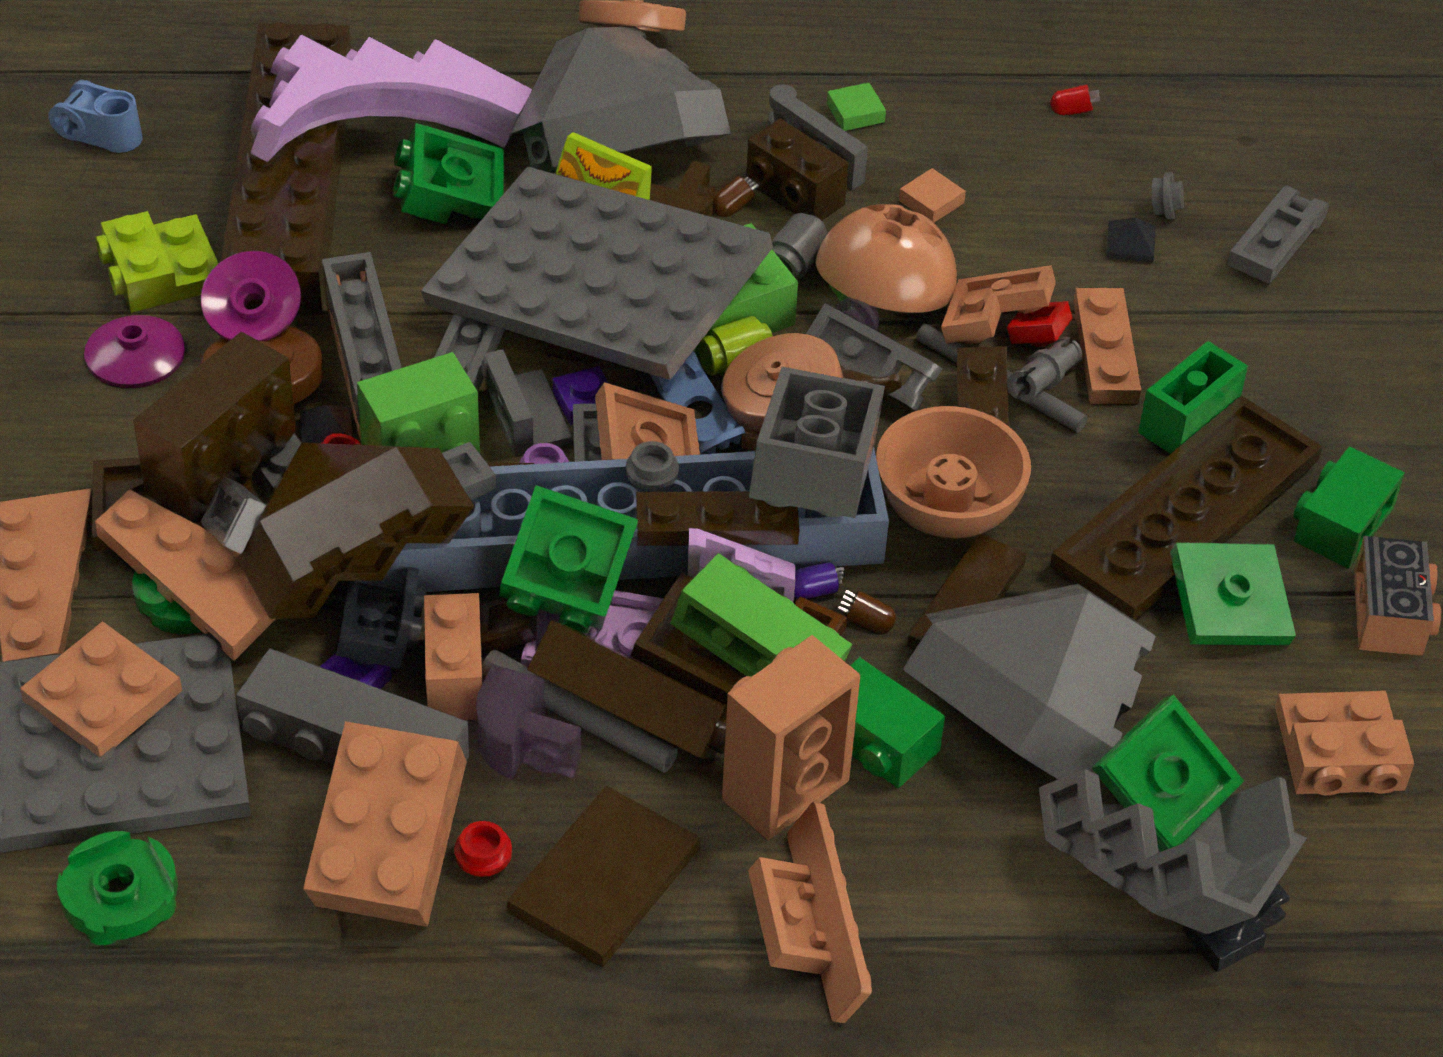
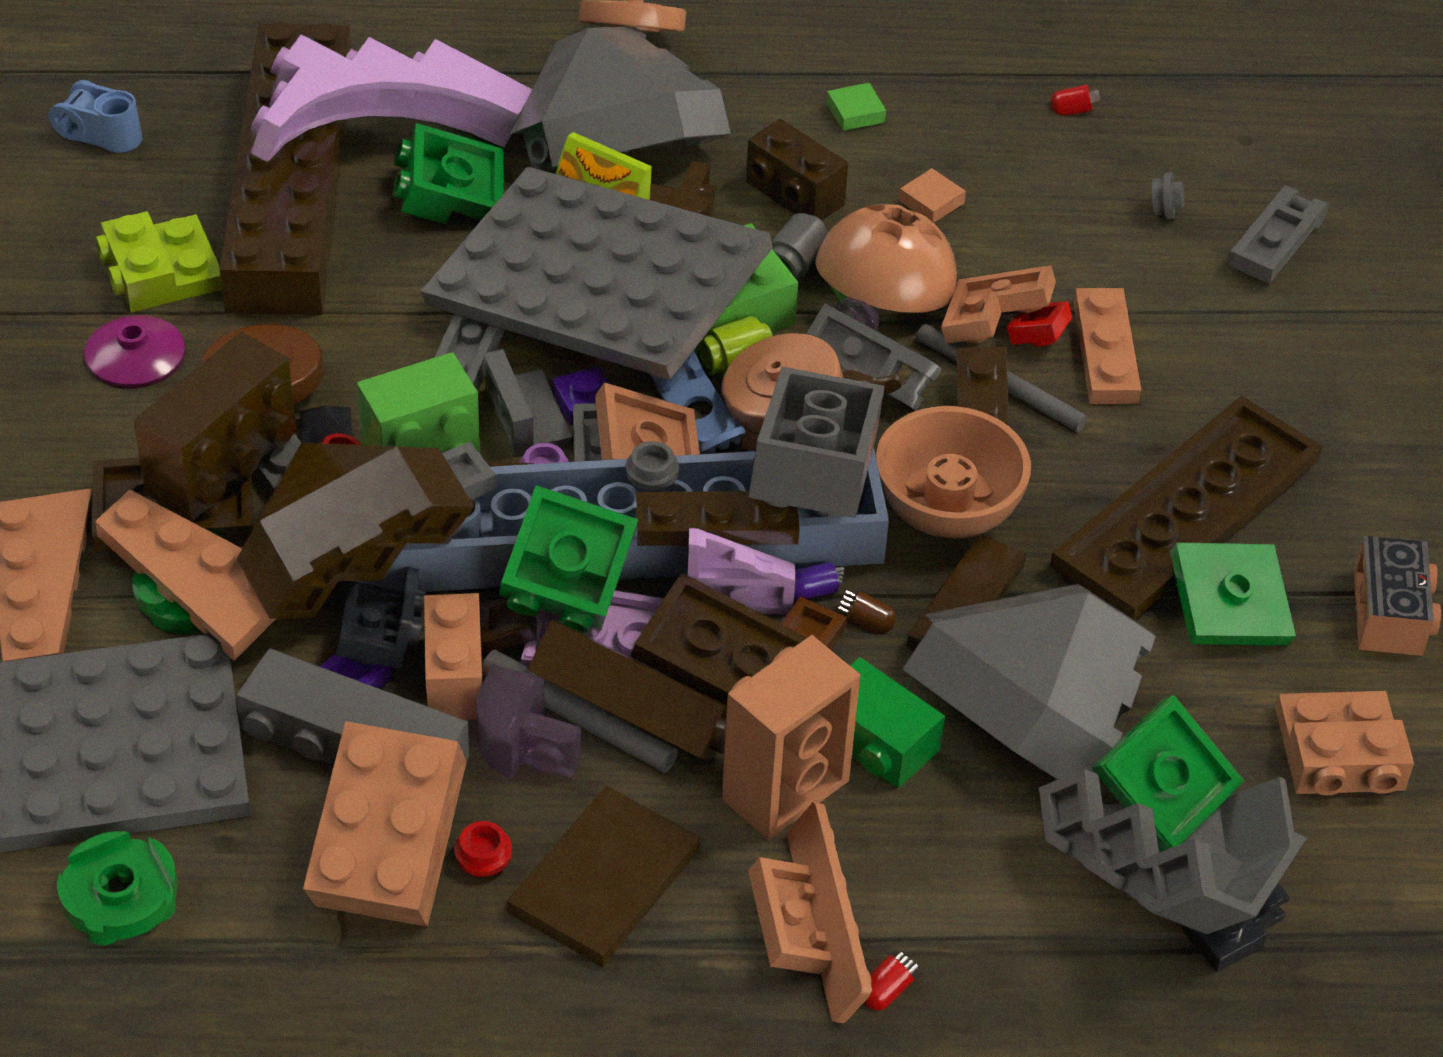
(101, 689): nougat plate -> none
(232, 515): dark grey plate -> none
(247, 278): magenta dish -> none
(358, 321): dark grey piece -> none
(734, 196): reddish brown piece -> none
(745, 618): bright green brick -> none
(816, 126): dark grey plate -> none
(889, 981): none -> red piece
(1045, 369): dark grey pin -> none
(1131, 240): black slope -> none
(1191, 396): green brick -> none
(1347, 505): green brick -> none

